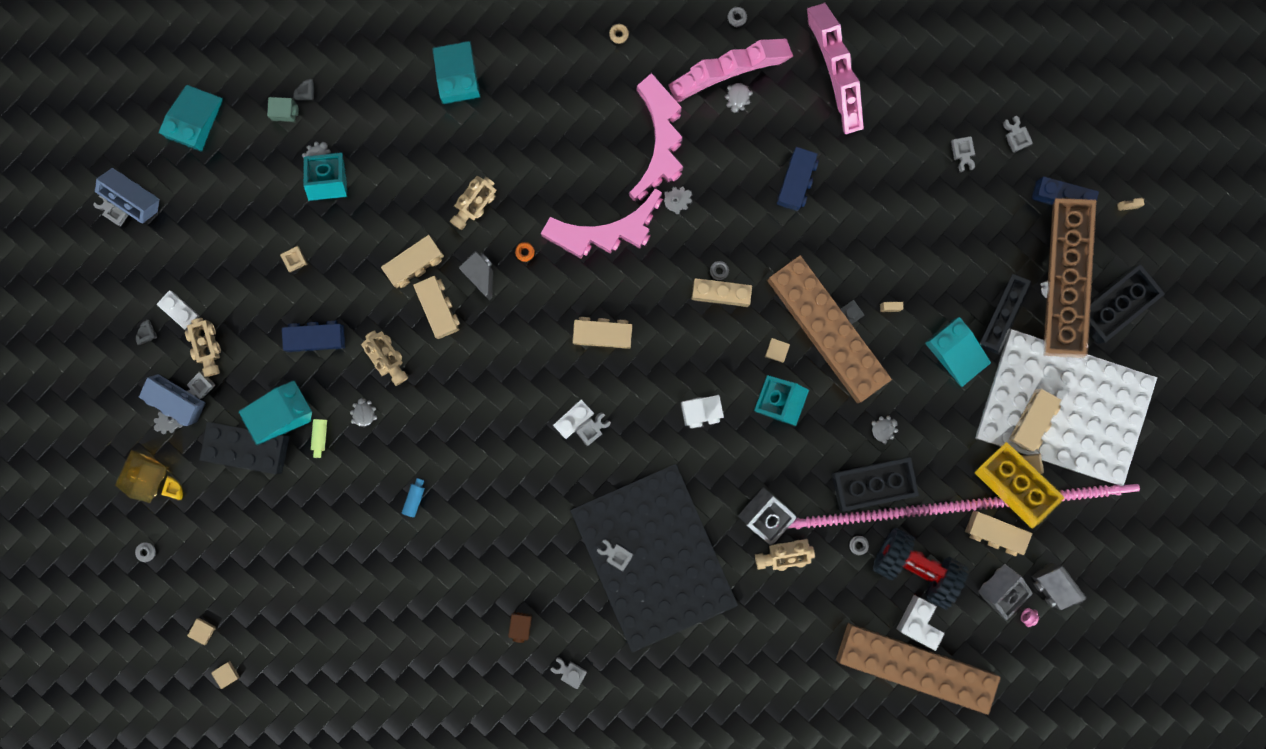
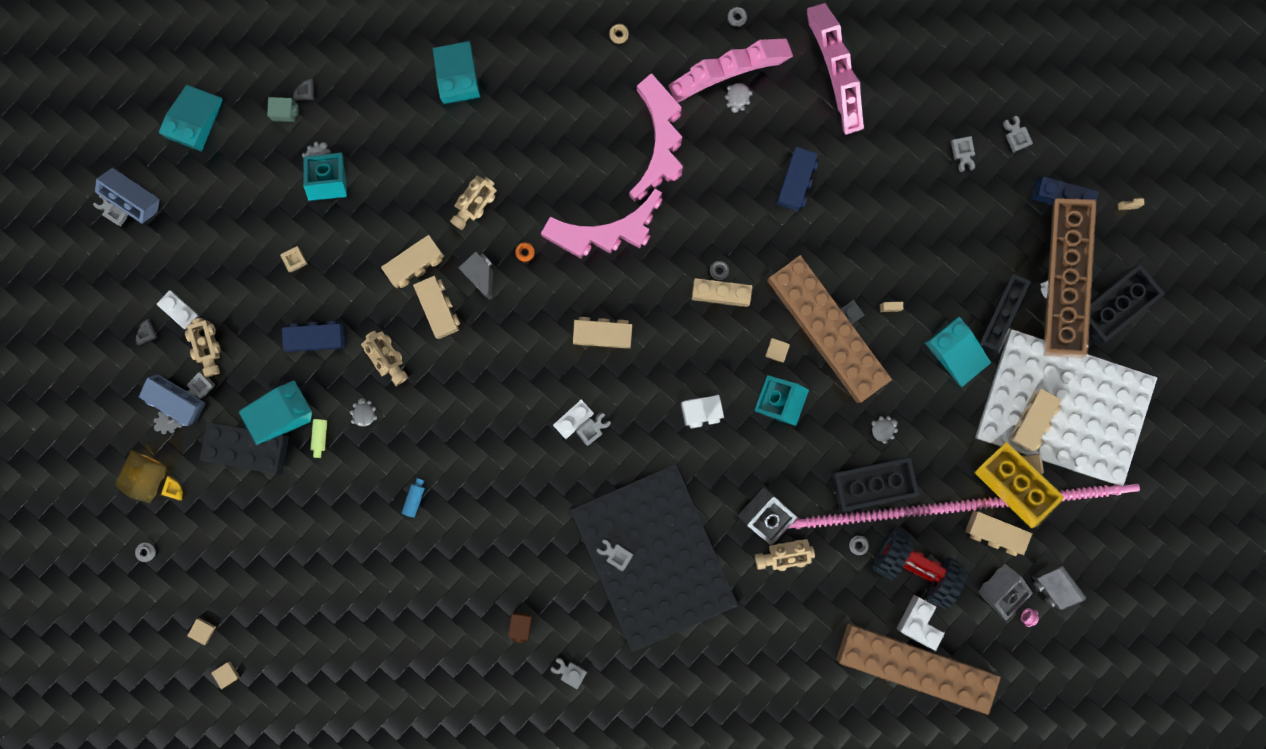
(677, 199): light grey piece -> none

